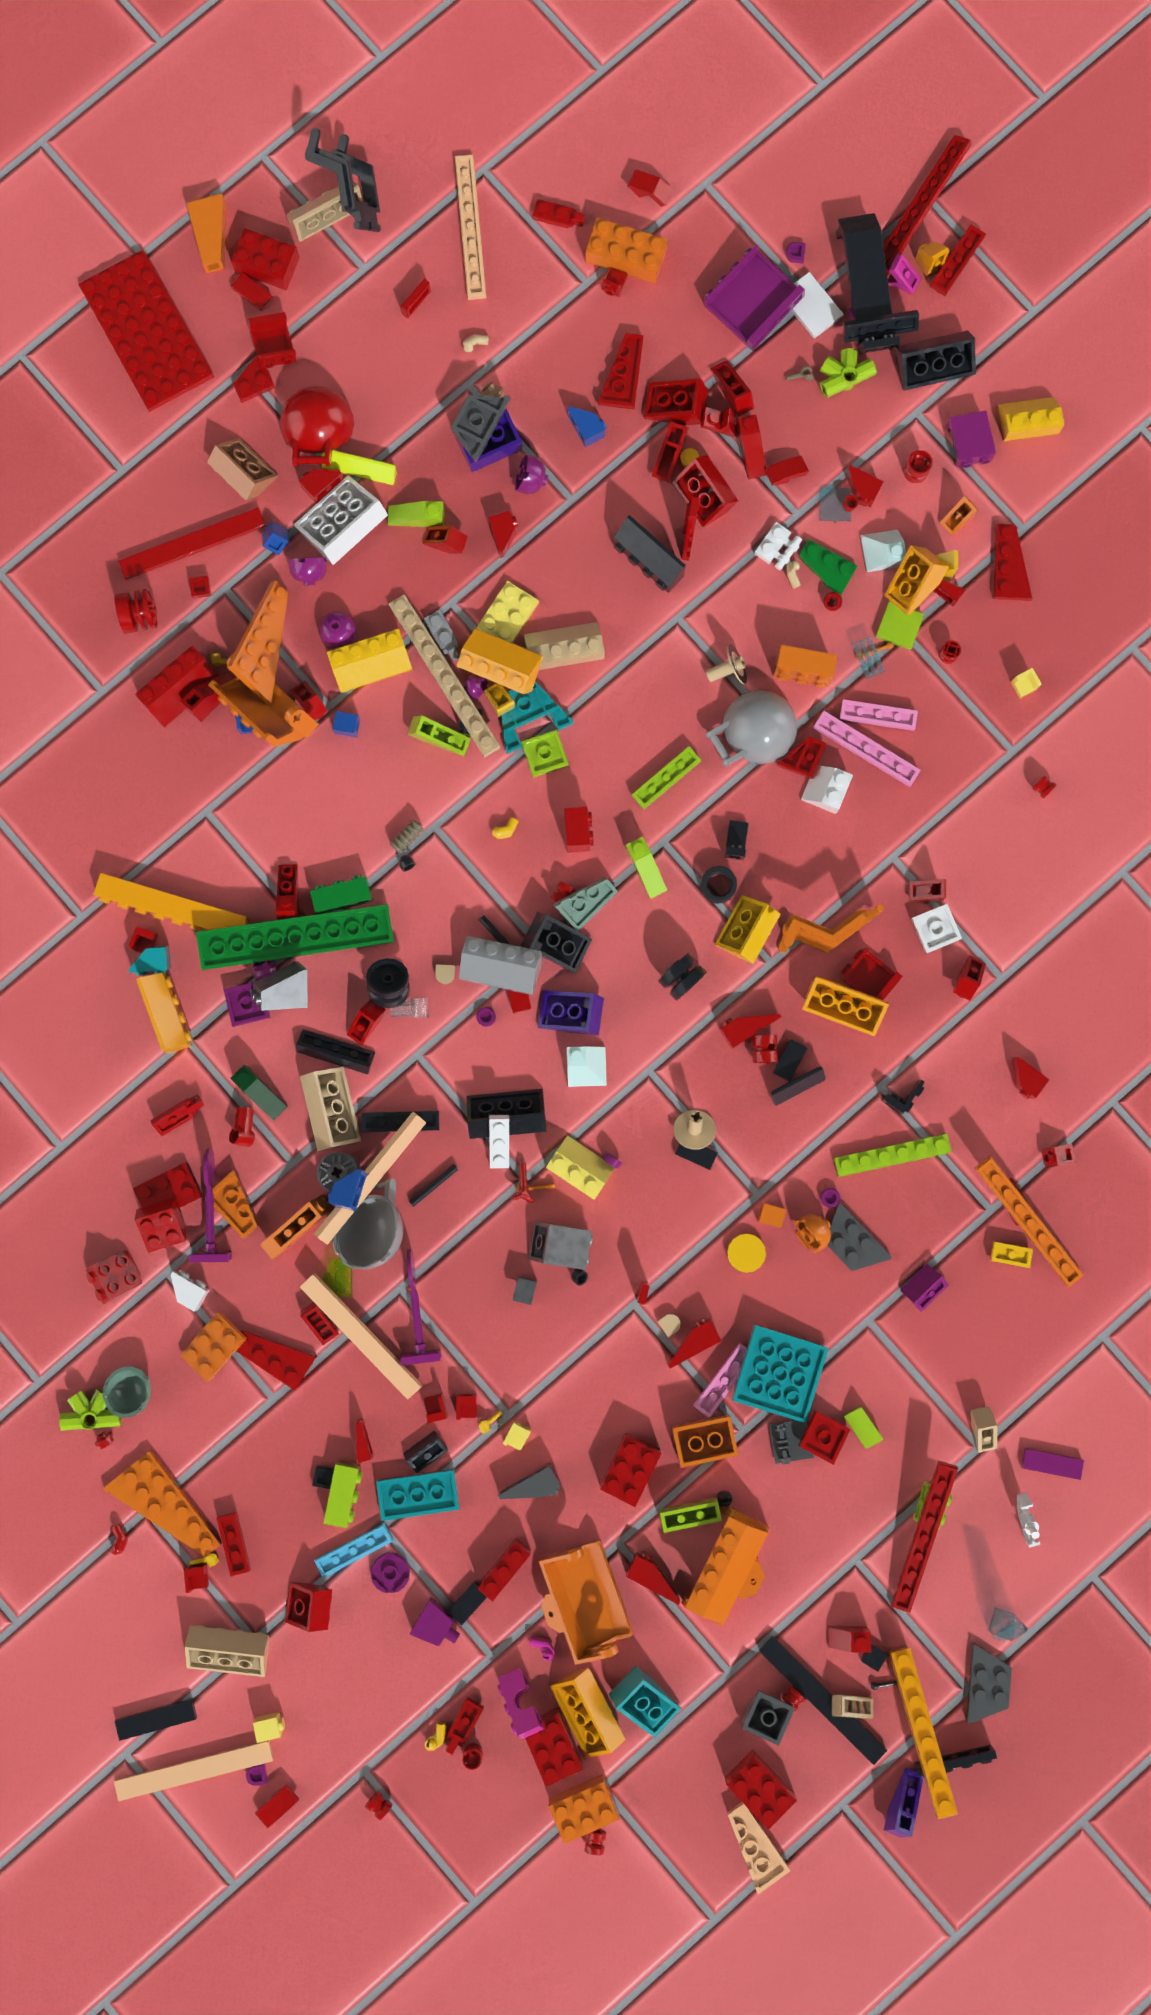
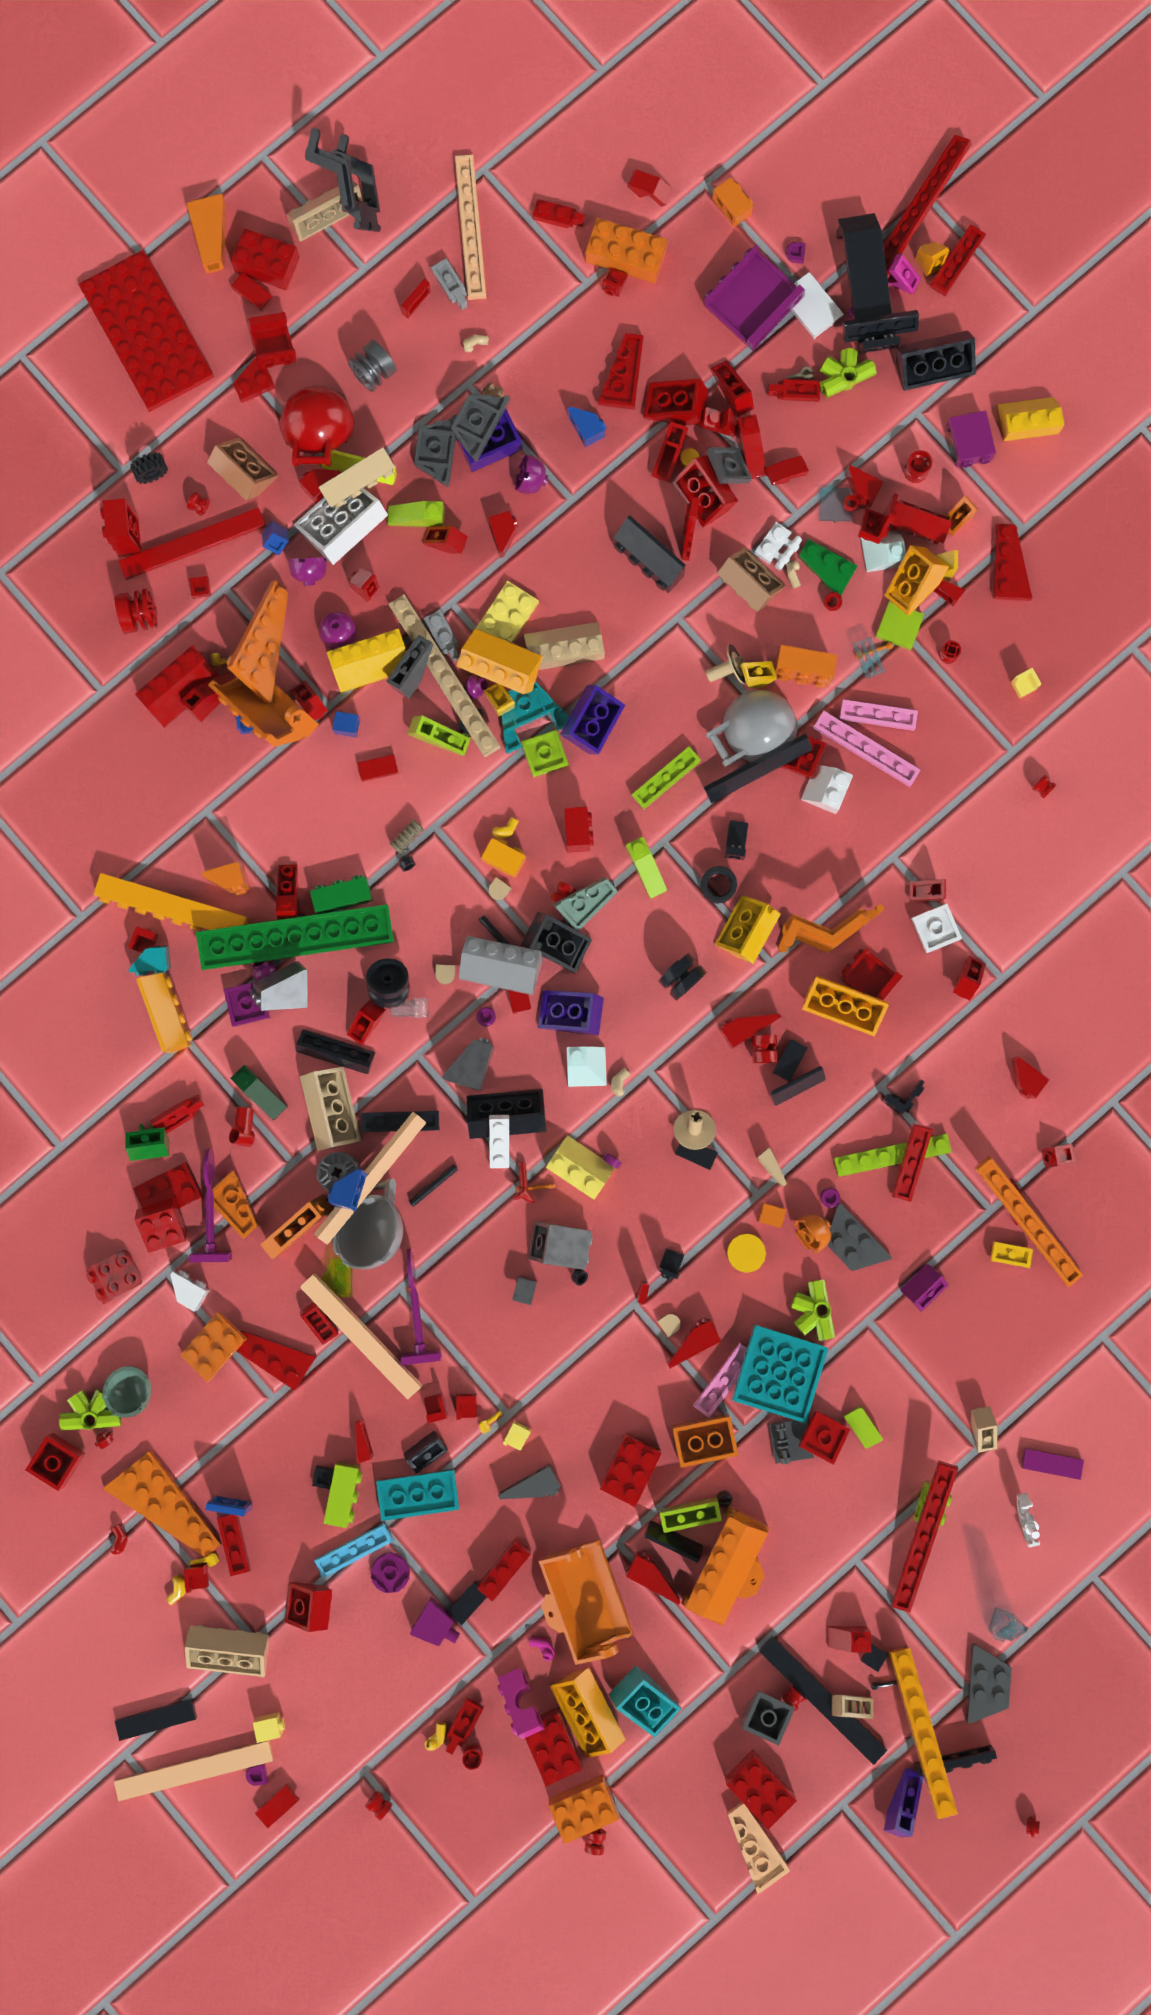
(55, 1461): none -> red brick
(121, 527): none -> red brick
(147, 1143): none -> green brick
(149, 468): none -> black tyre
(179, 1589): none -> yellow arm
(198, 503): none -> red wheel
(229, 878): none -> orange slope
(229, 1505): none -> blue tile
(357, 477): none -> tan brick
(364, 583): none -> red slope
(374, 363): none -> flat silver wheel
(377, 768): none -> red tile
(411, 667): none -> dark grey slope
(436, 450): none -> dark grey wing
(450, 283): none -> light grey hinge
(471, 1065): none -> flat silver slope
(498, 890): none -> tan tile
(503, 857): none -> light orange brick
(592, 719): none -> dark purple brick
(617, 1082): none -> tan arm
(670, 1264): none -> black bracket
(674, 1541): none -> black slope
(729, 465): none -> dark grey plate
(732, 201): none -> orange brick
(750, 579): none -> medium nougat slope
(758, 674): none -> yellow slope
(758, 768): none -> black tile
(770, 1163): none -> tan slope
(795, 390): none -> red hinge
(808, 1305): none -> lime piece
(875, 525): none -> red bracket
(912, 1162): none -> red tile
(922, 522): none -> red brick
(1032, 1826): none -> red plate

